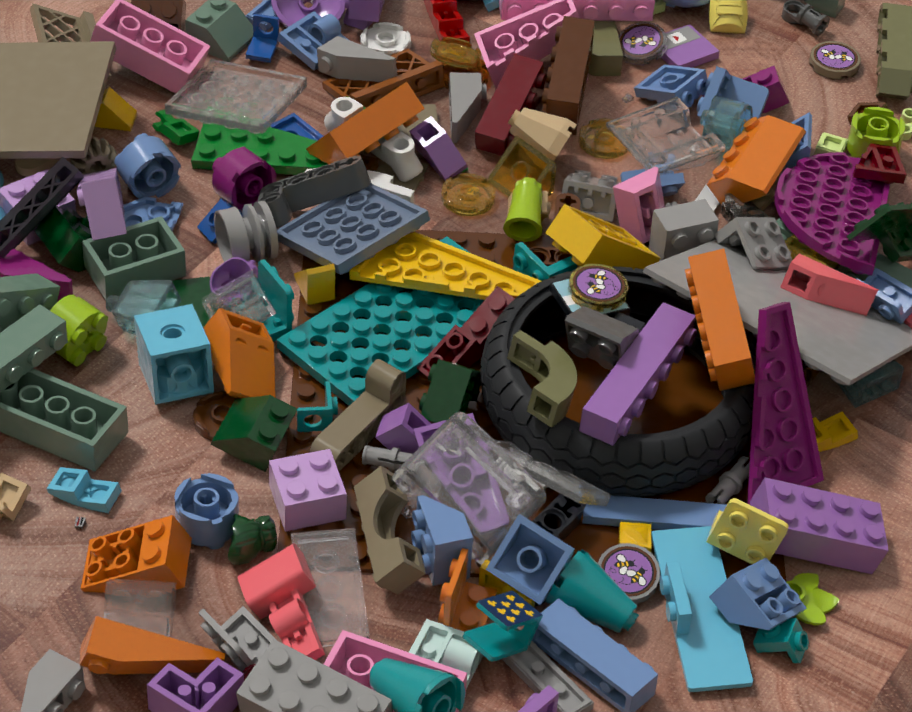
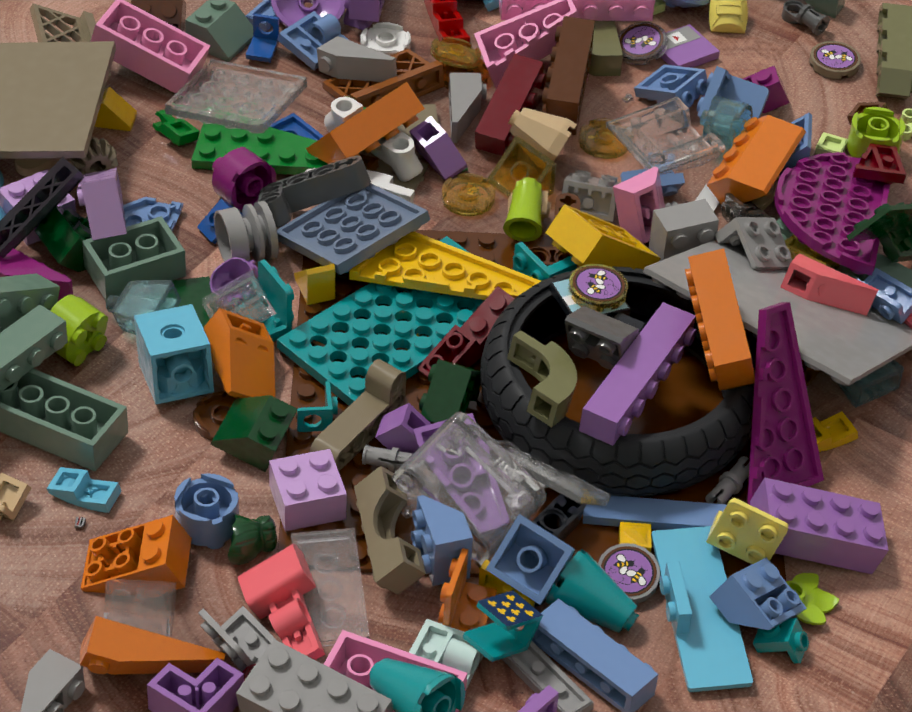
(148, 167): medium blue brick -> none

